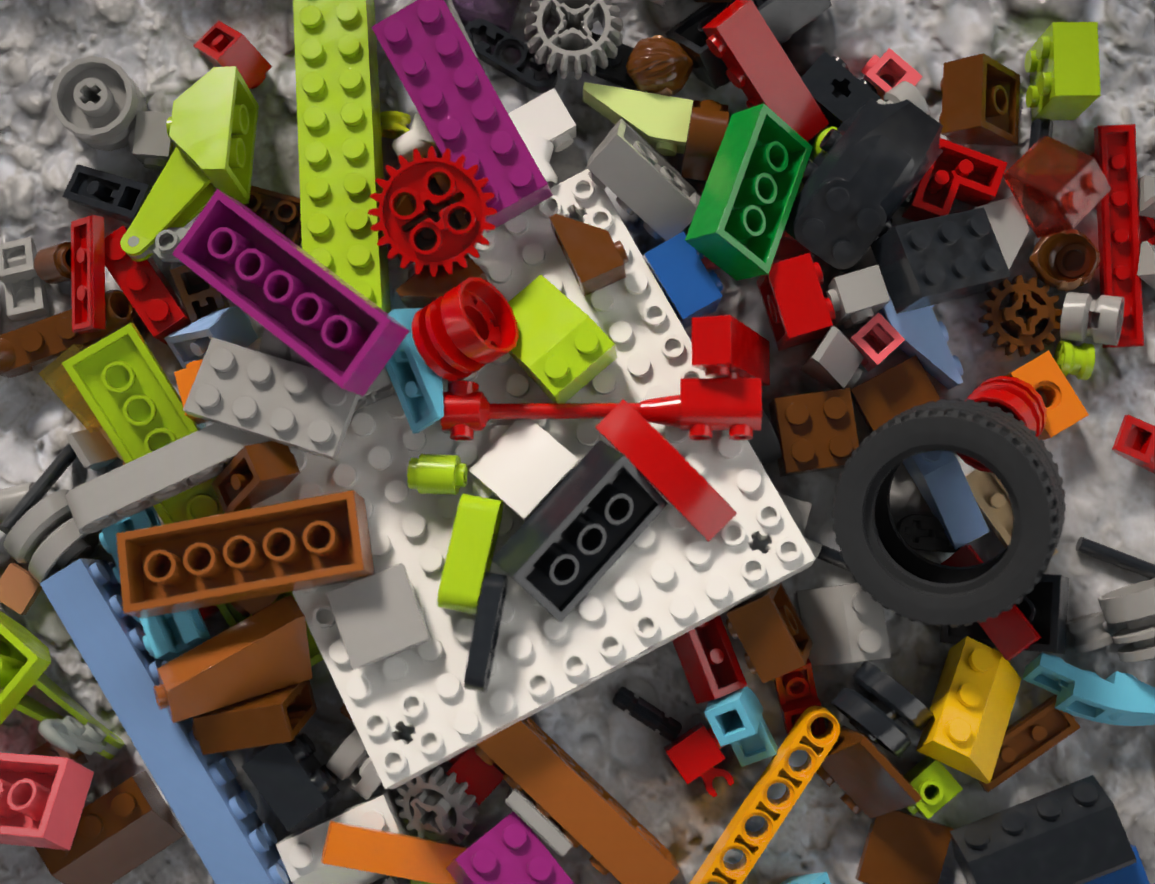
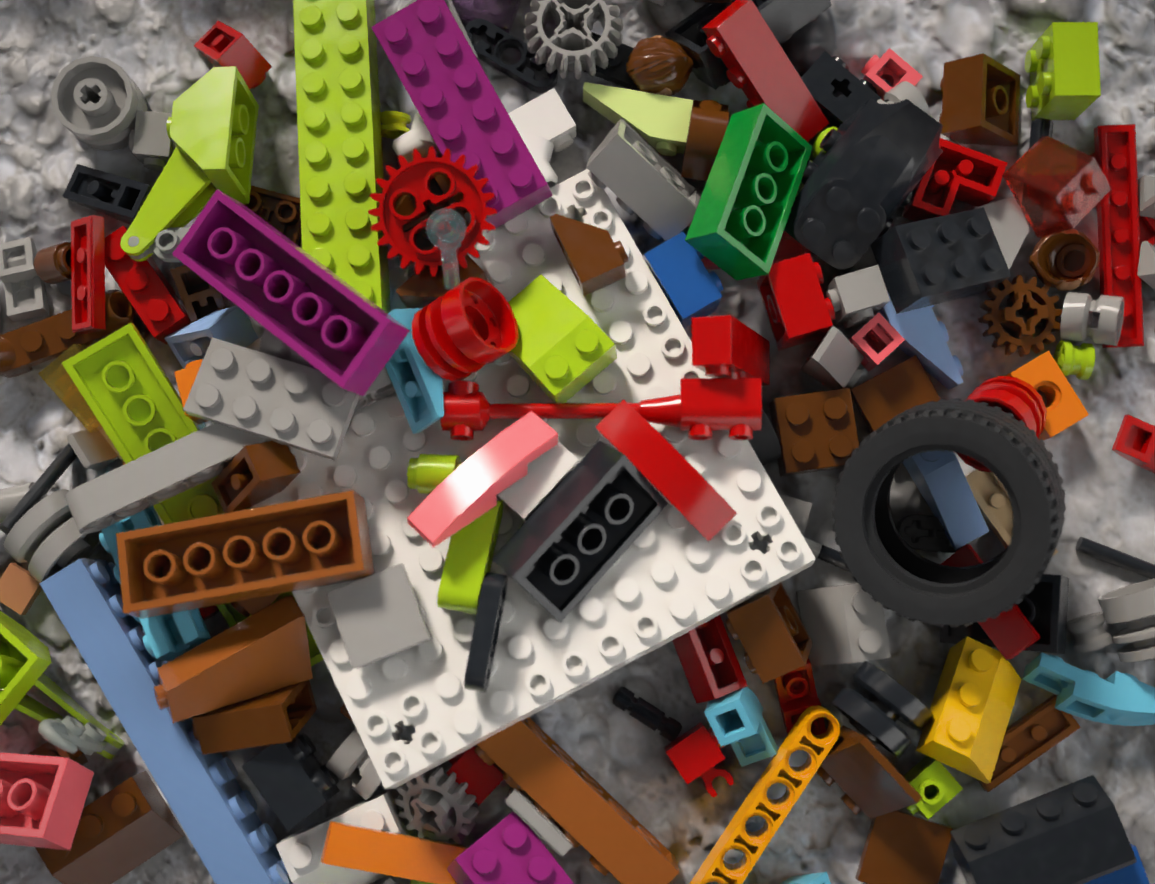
(446, 231): none -> clear light blue plate
(478, 480): none -> coral slope

